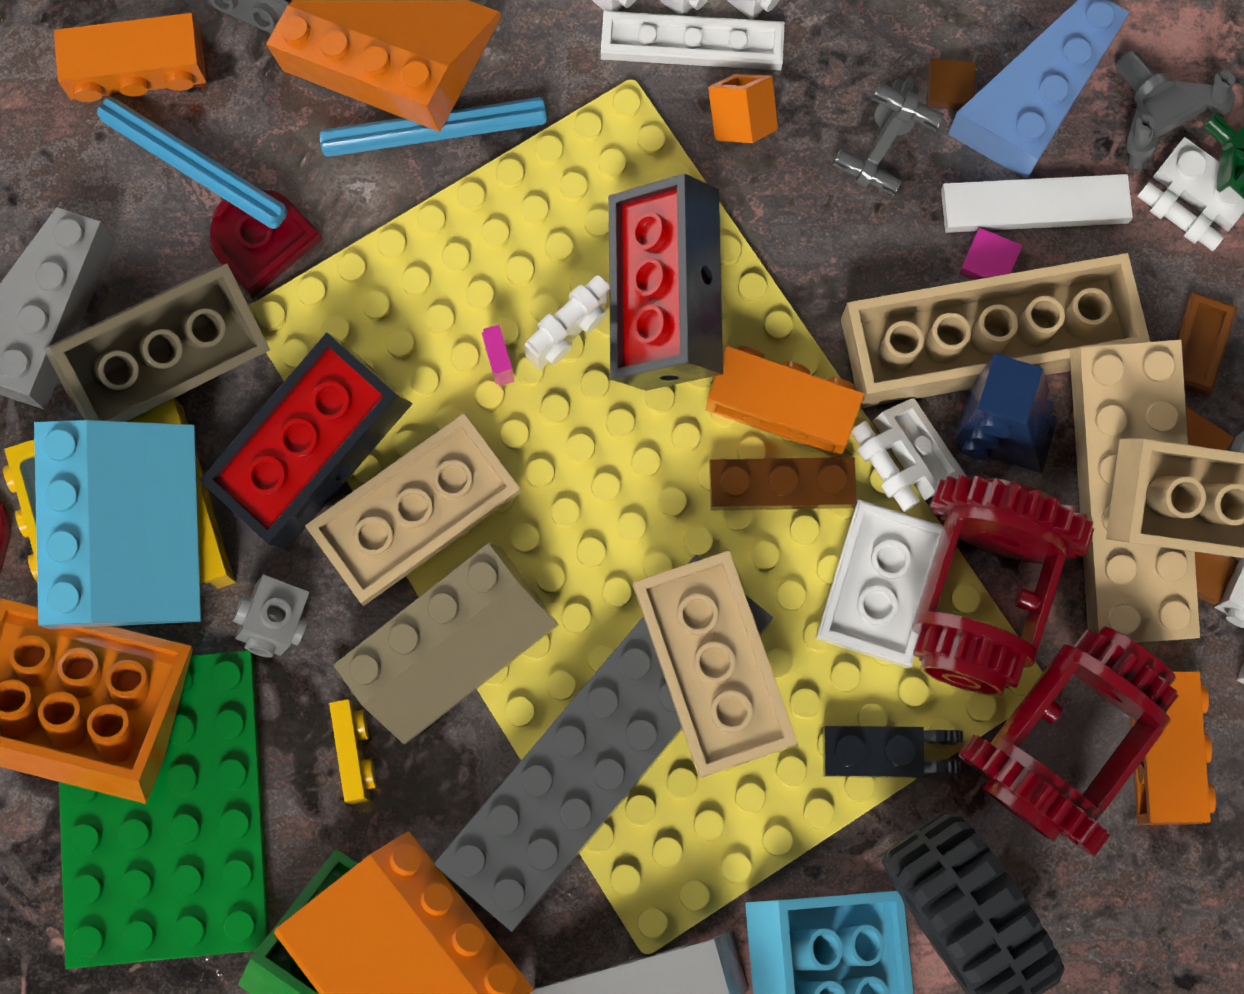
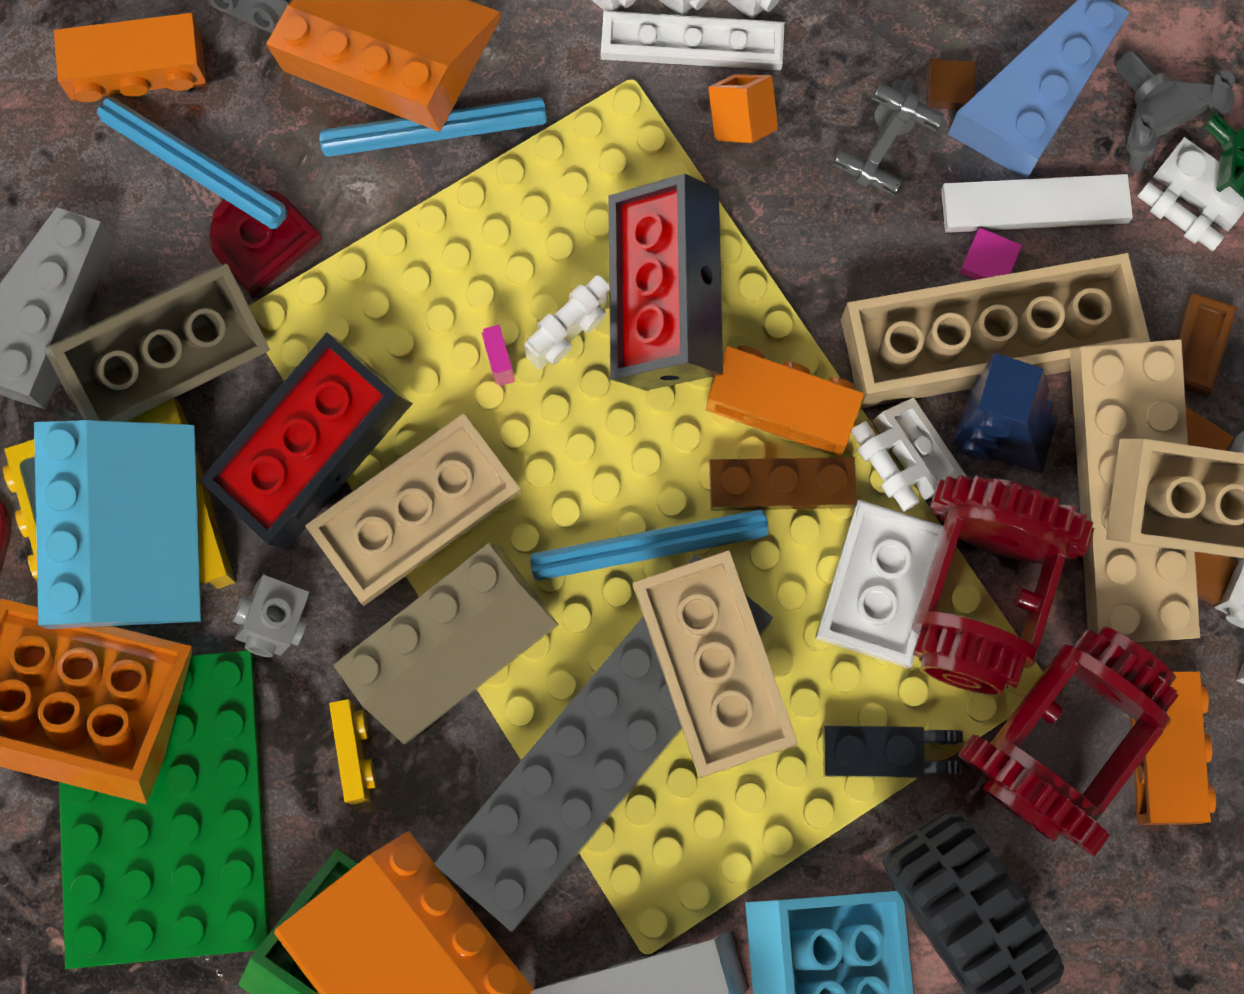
(649, 545): none -> dark azure axle

